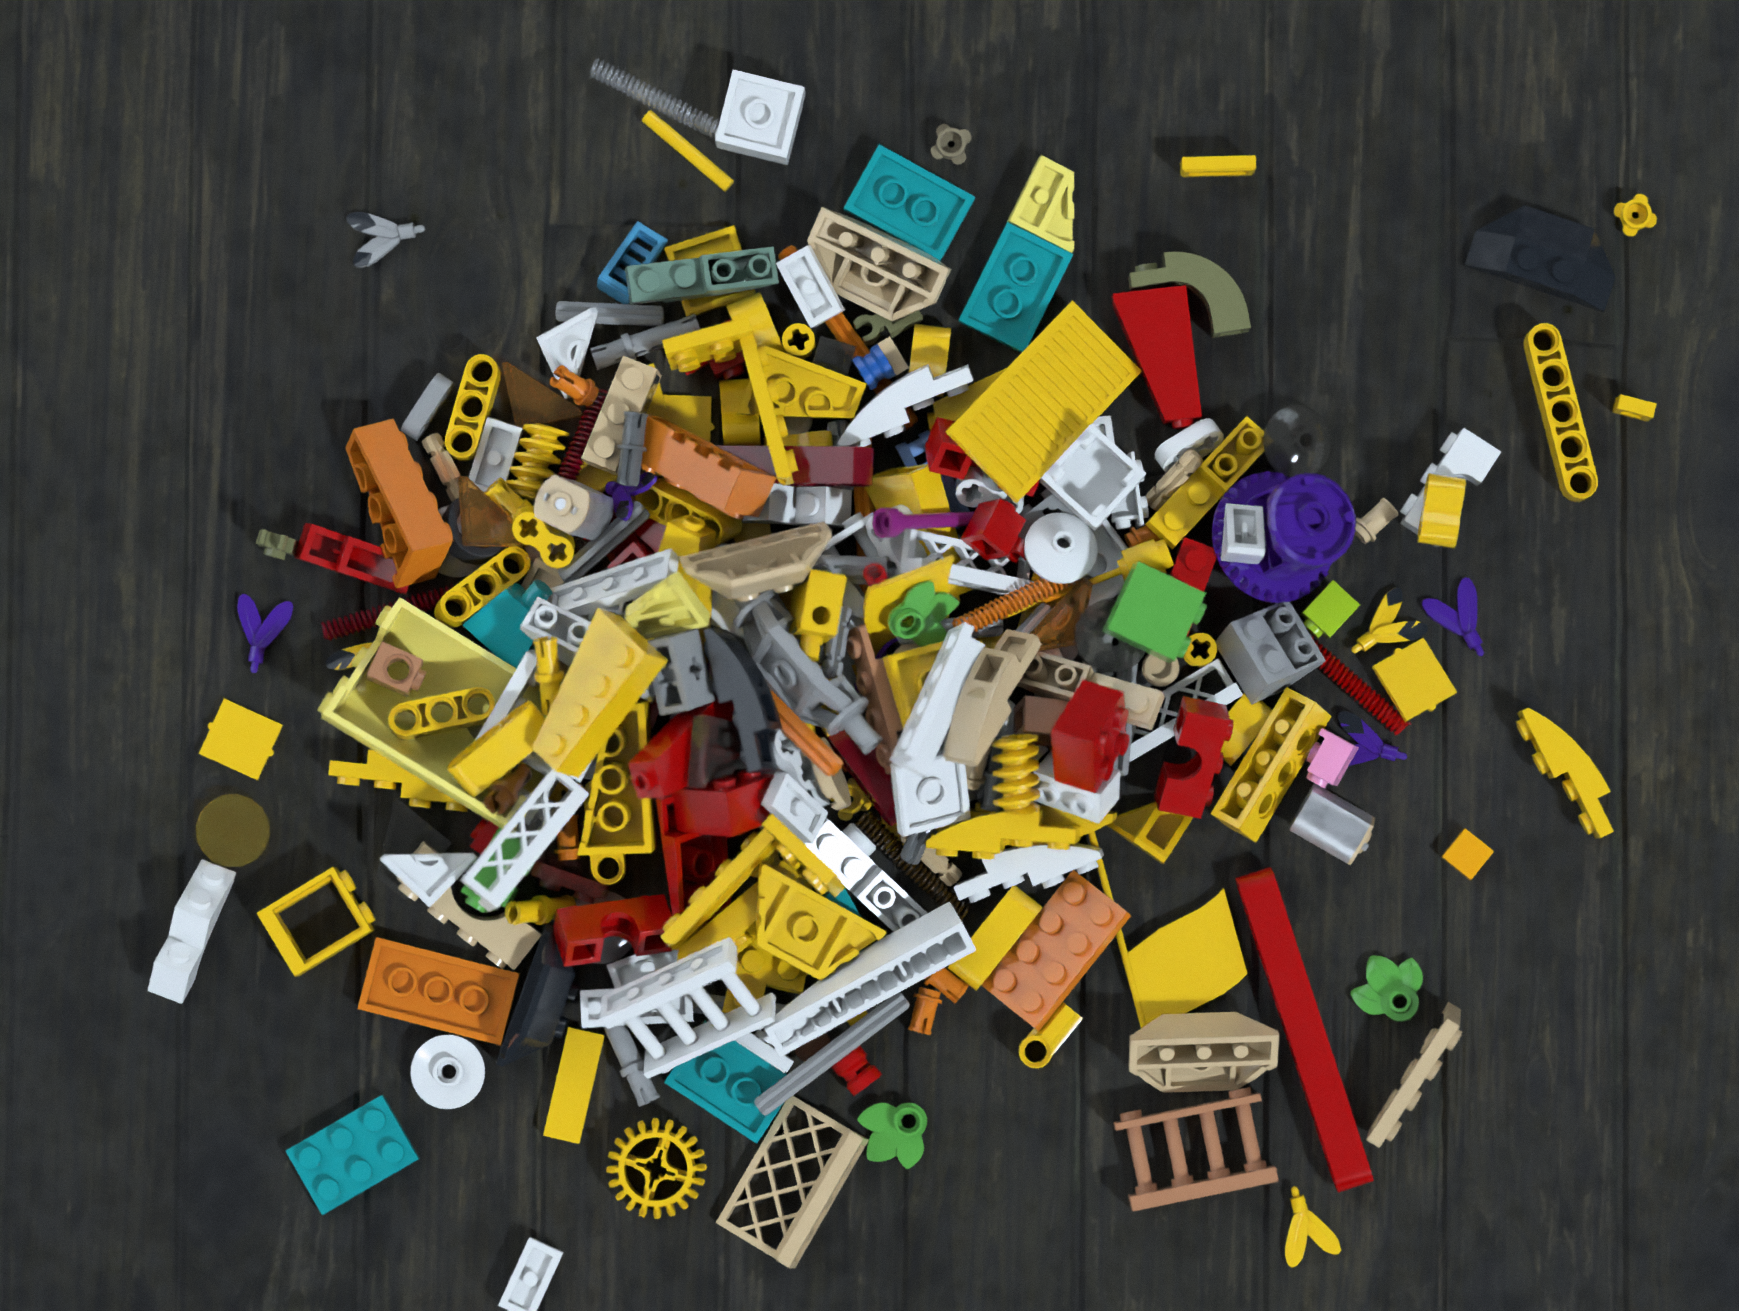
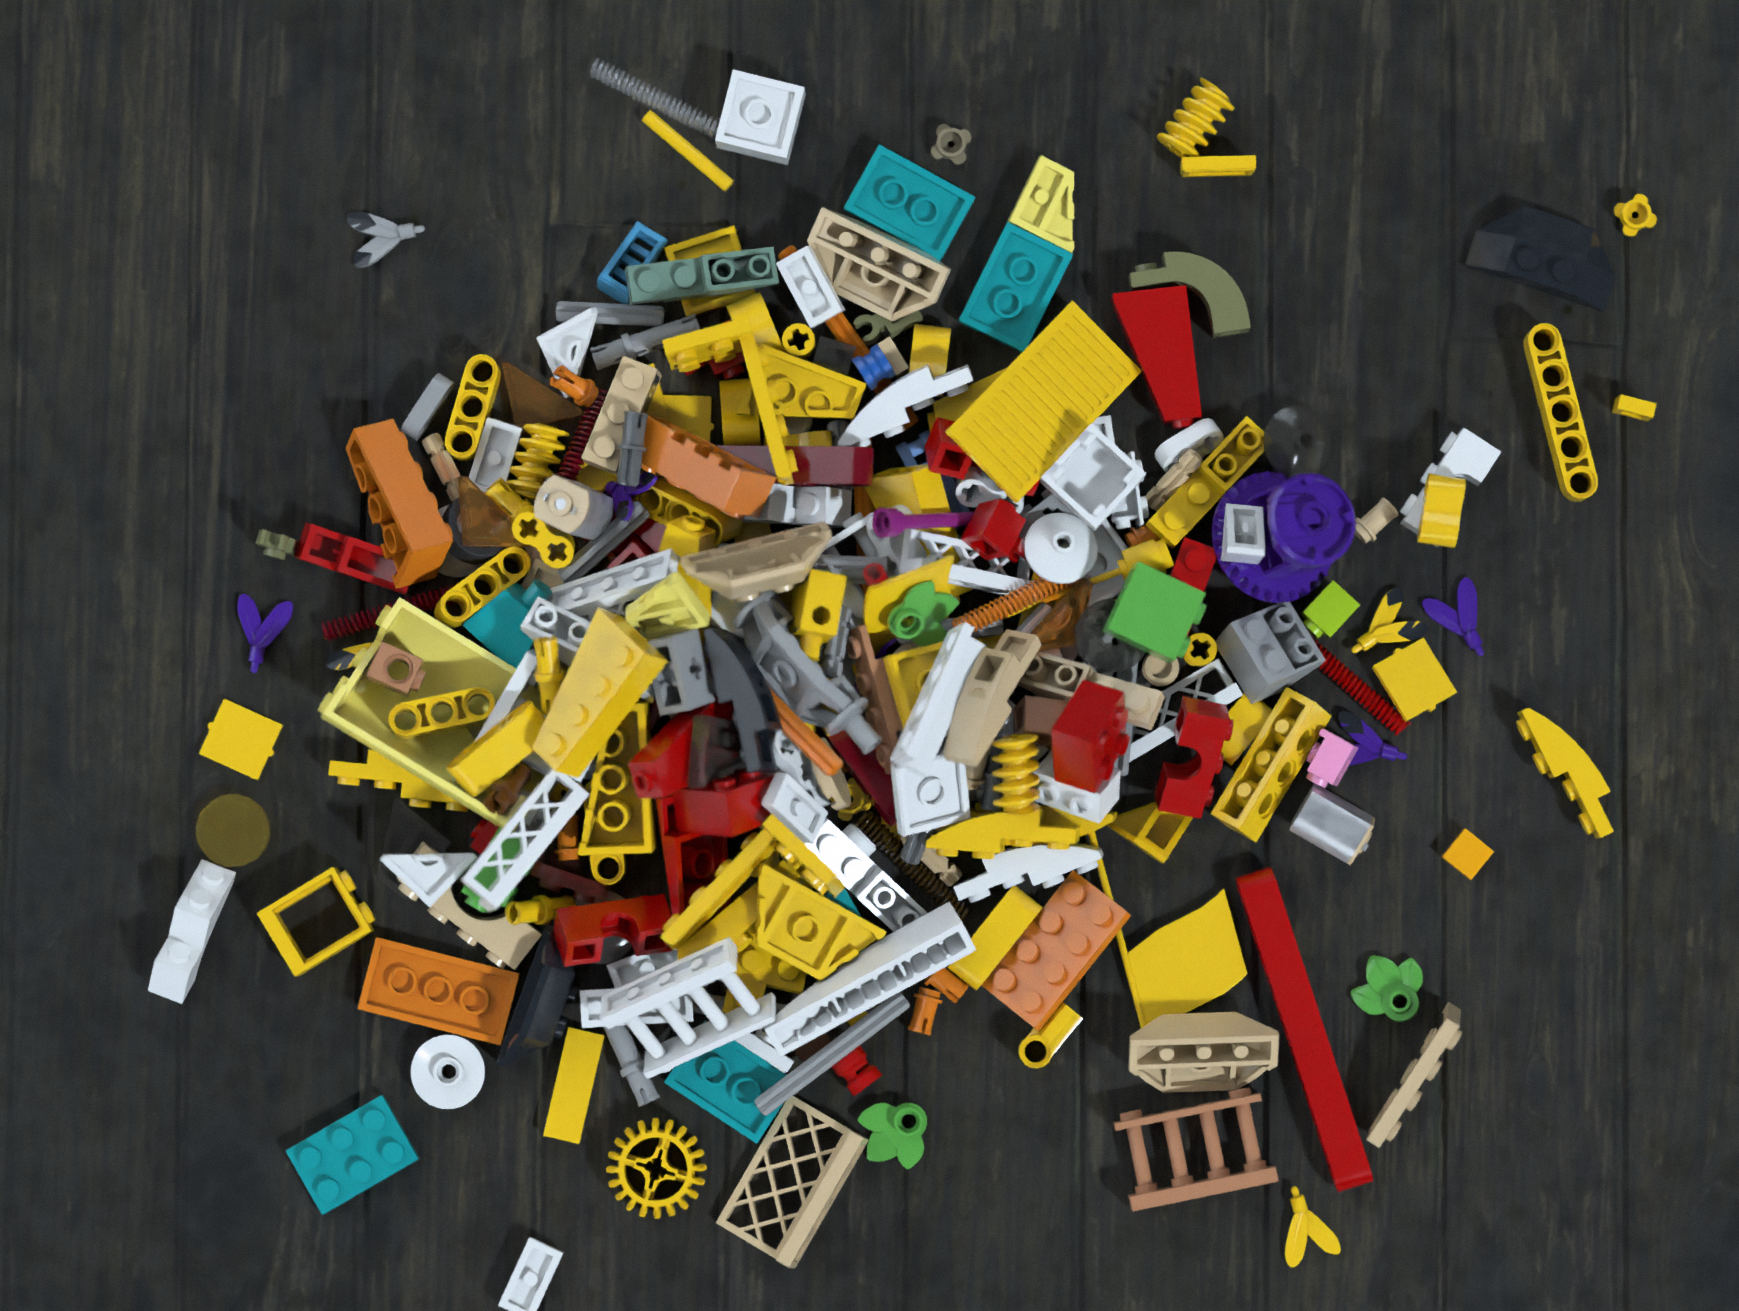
(1195, 120): none -> yellow piece

